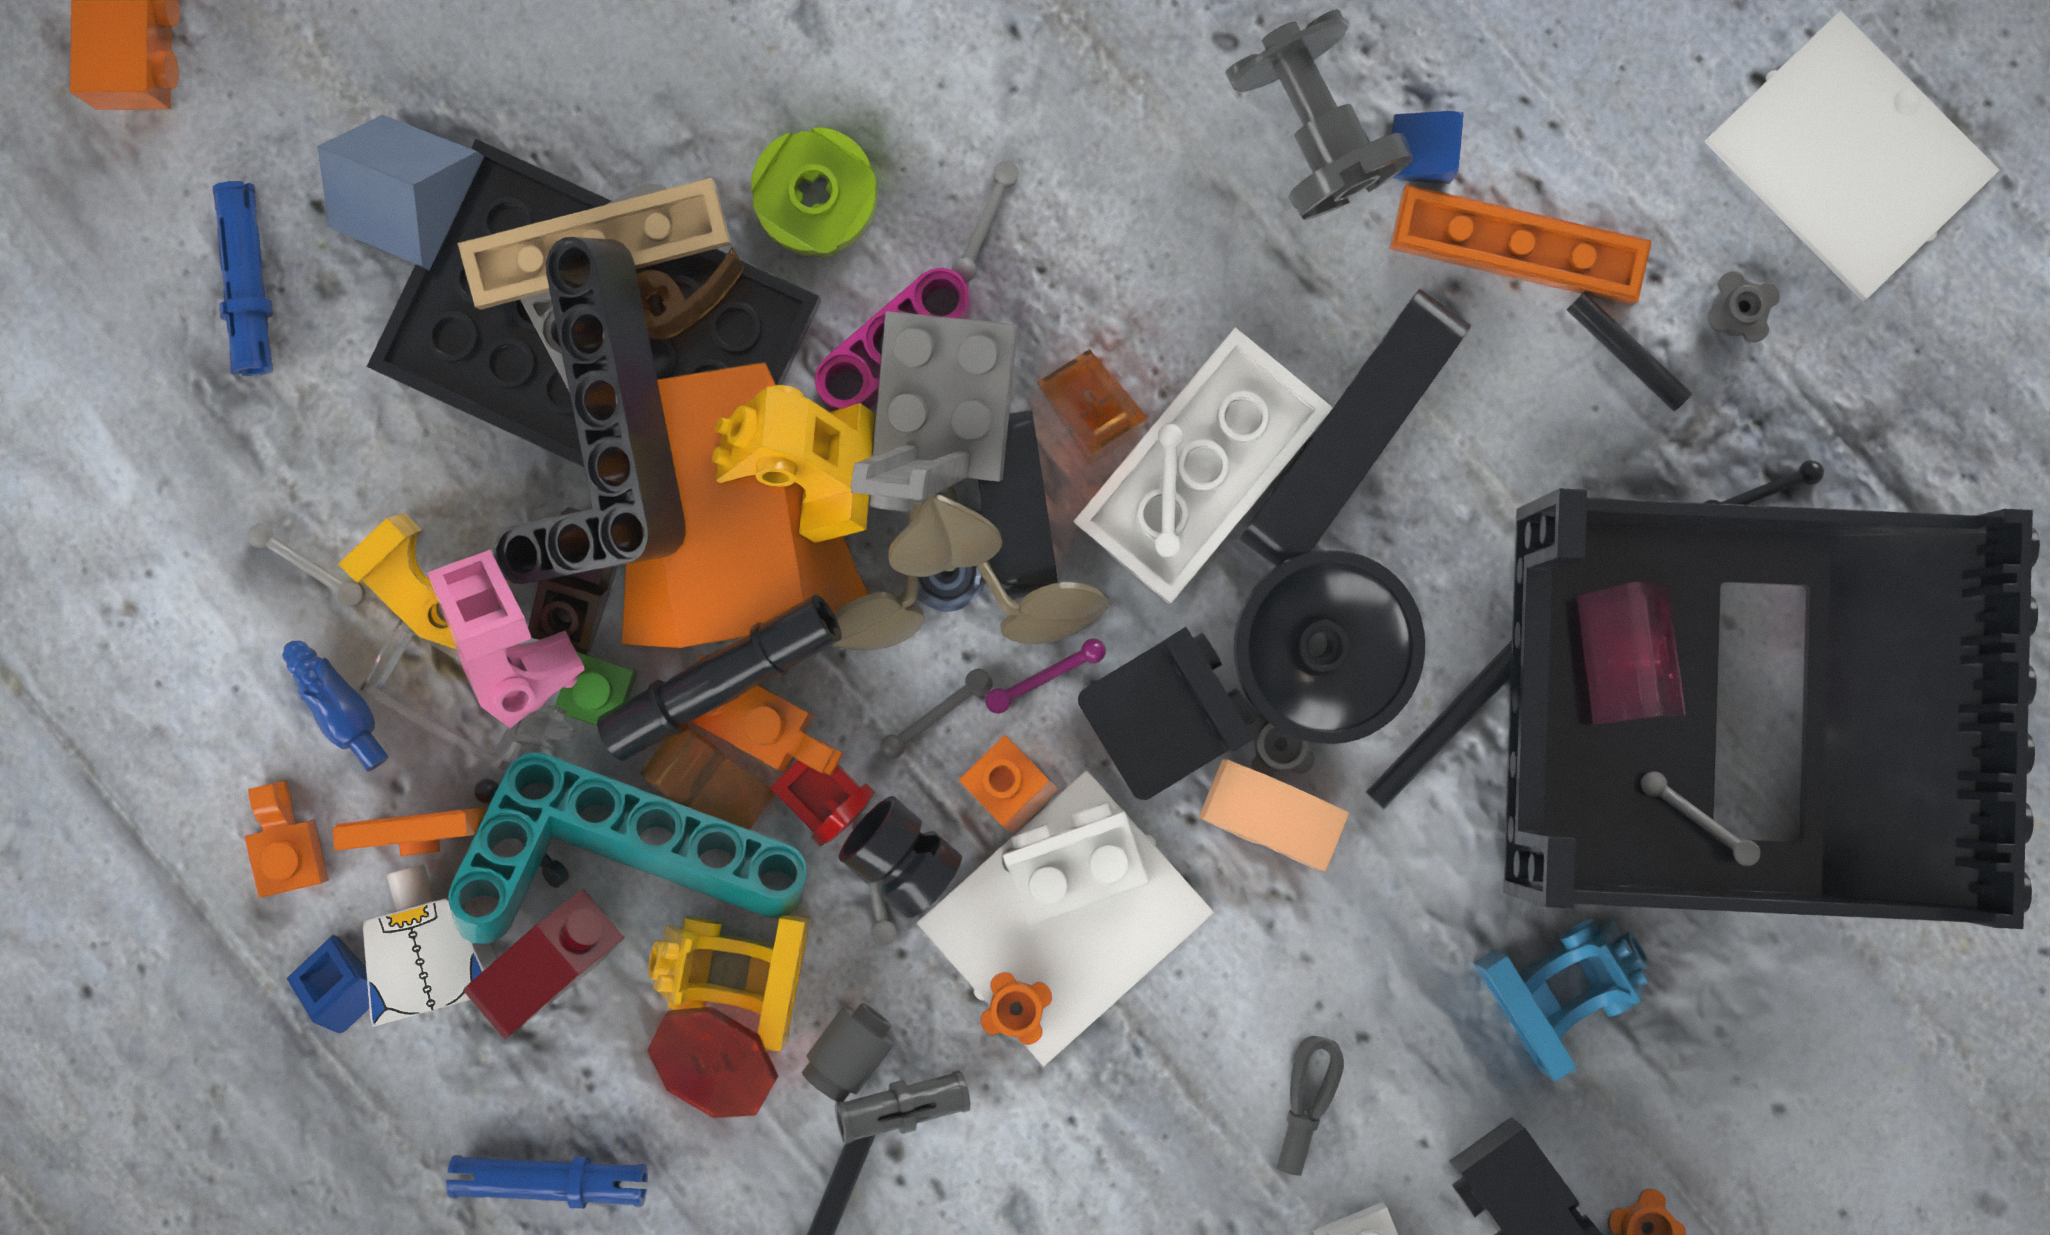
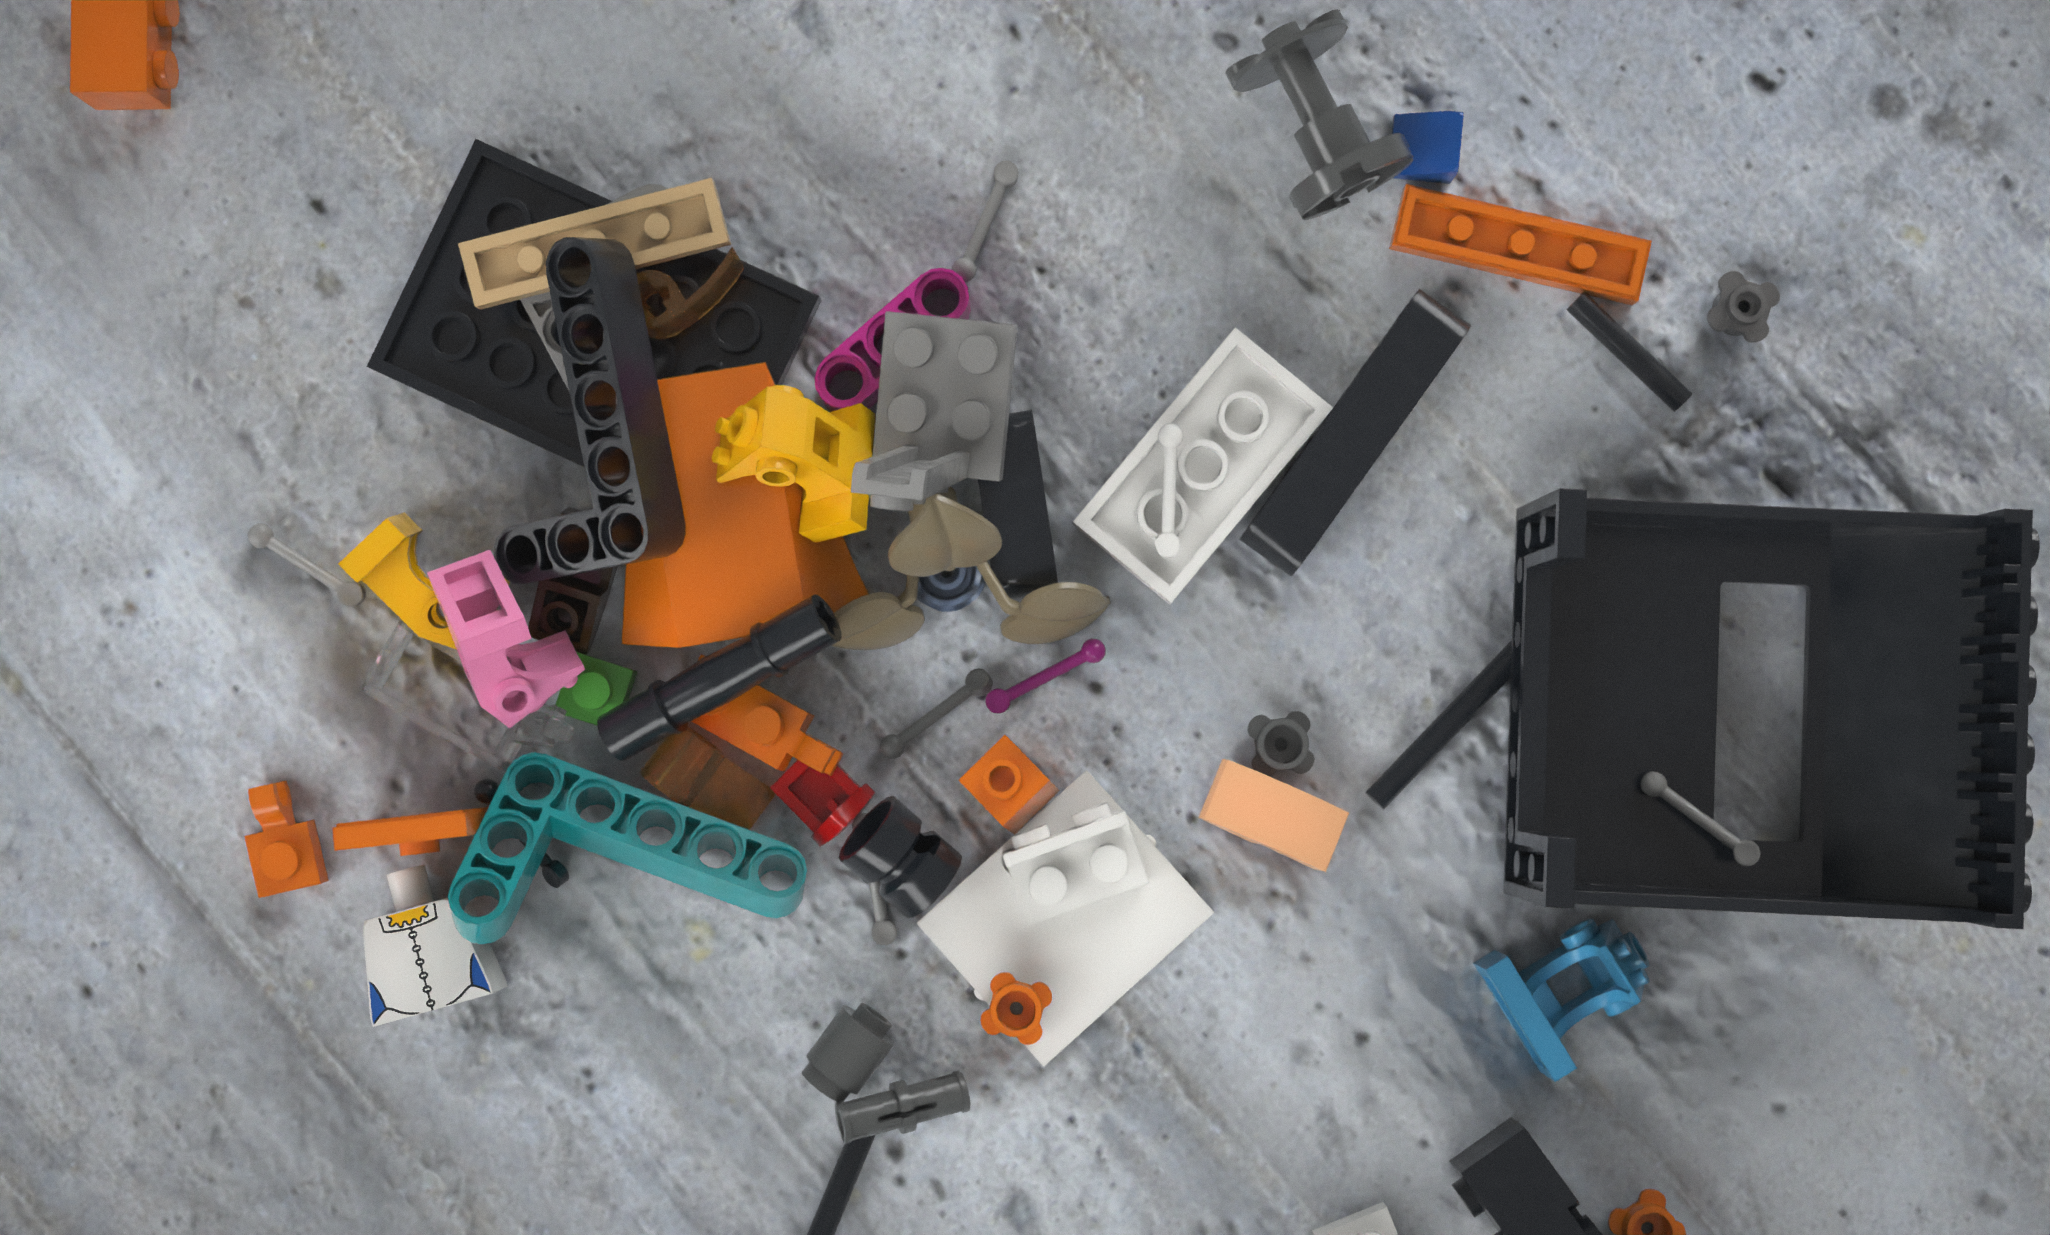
(241, 268): blue pin -> none
(332, 986): blue slope -> none
(334, 704): blue piece -> none
(395, 187): sand blue slope -> none
(543, 964): dark red slope -> none
(548, 1181): blue pin -> none
(684, 963): yellow tile -> none
(712, 1062): clear red piece -> none
(807, 157): lime plate -> none
(1092, 406): clear orange slope -> none
(1166, 713): black bracket -> none
(1304, 1122): dark grey piece -> none
(1370, 652): black dish -> none
(1631, 653): clear pink slope -> none
(1809, 473): black hinge -> none
(1851, 156): white piece -> none

